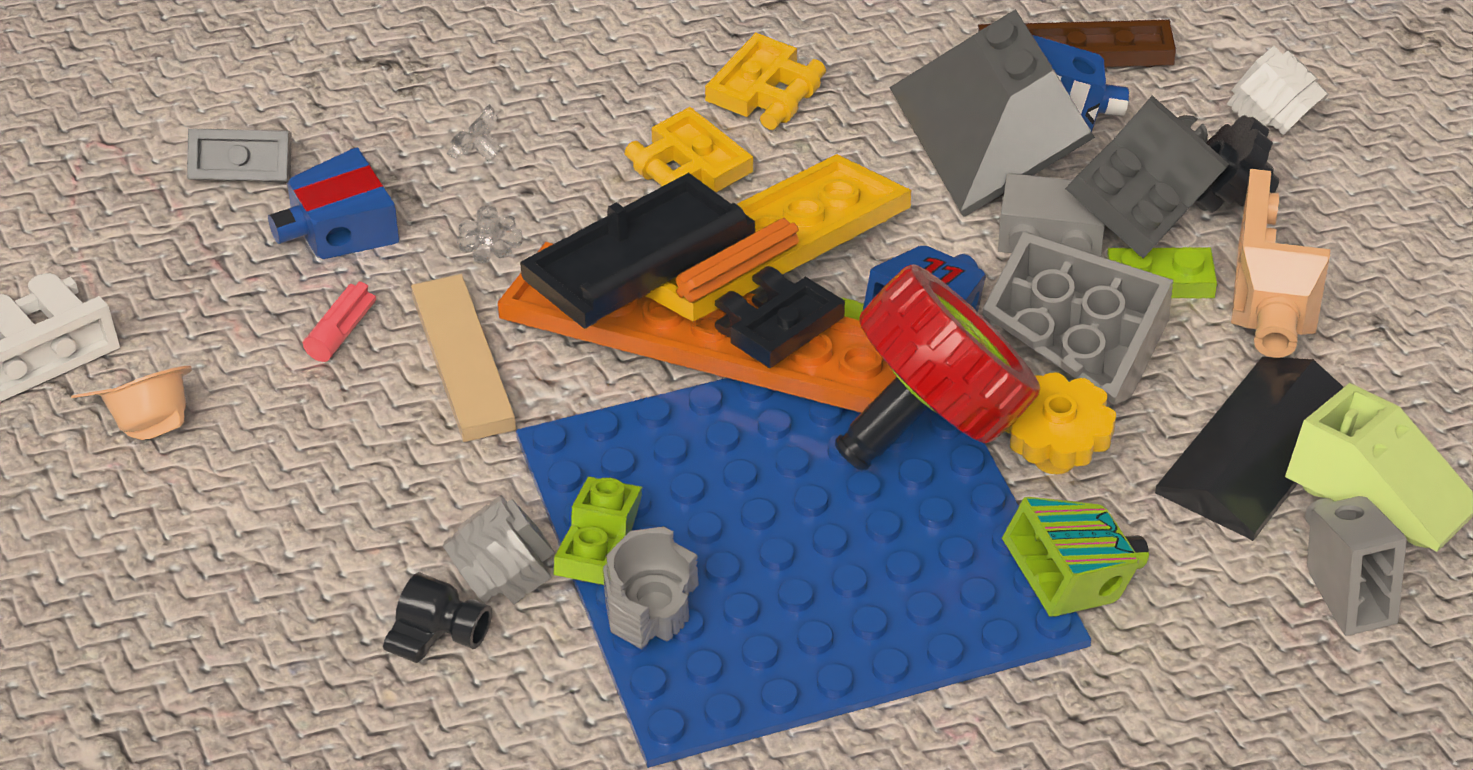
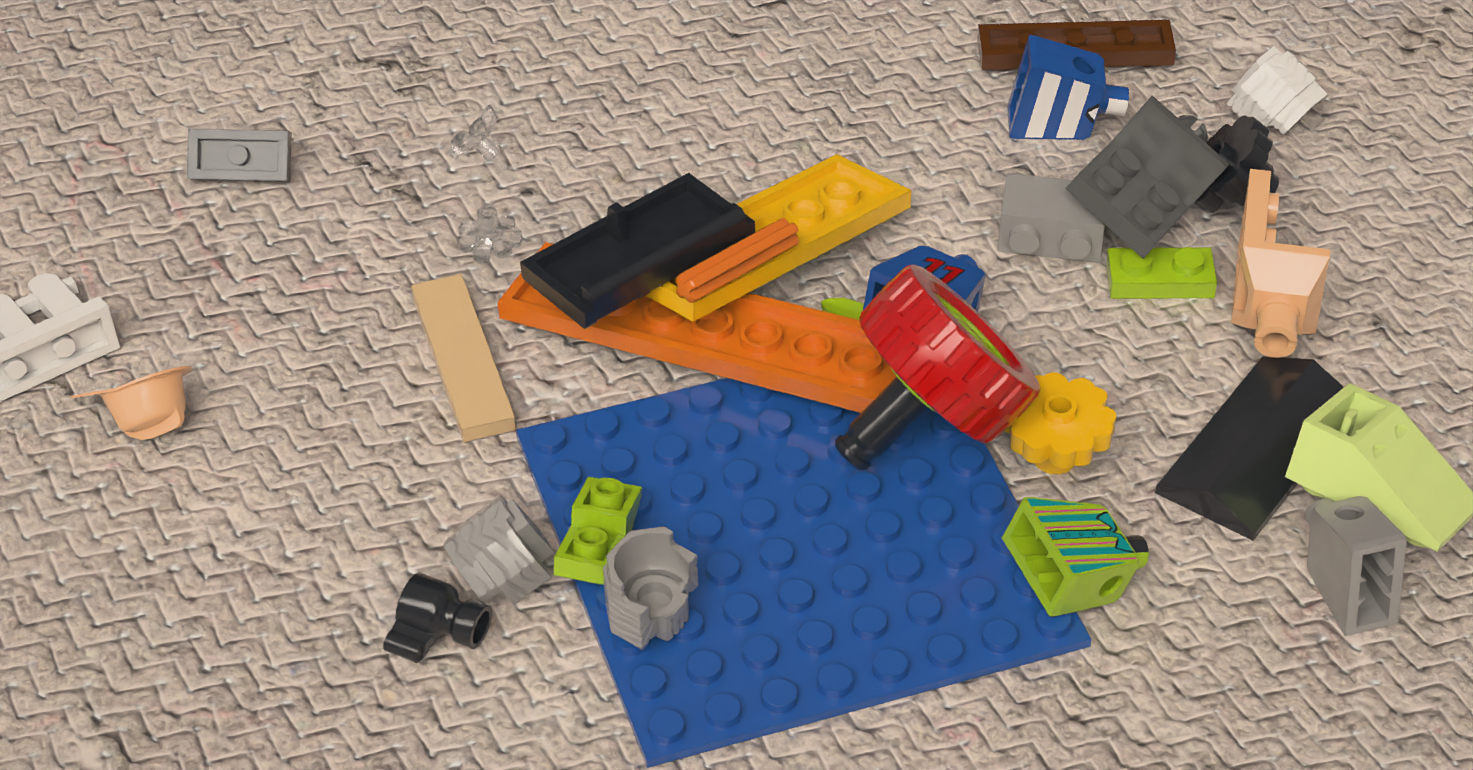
(337, 208): blue torso -> none
(338, 322): coral piece -> none
(695, 147): yellow plate -> none
(751, 80): yellow plate -> none
(785, 316): black plate -> none
(991, 112): dark grey slope -> none
(1082, 312): light grey wedge -> none

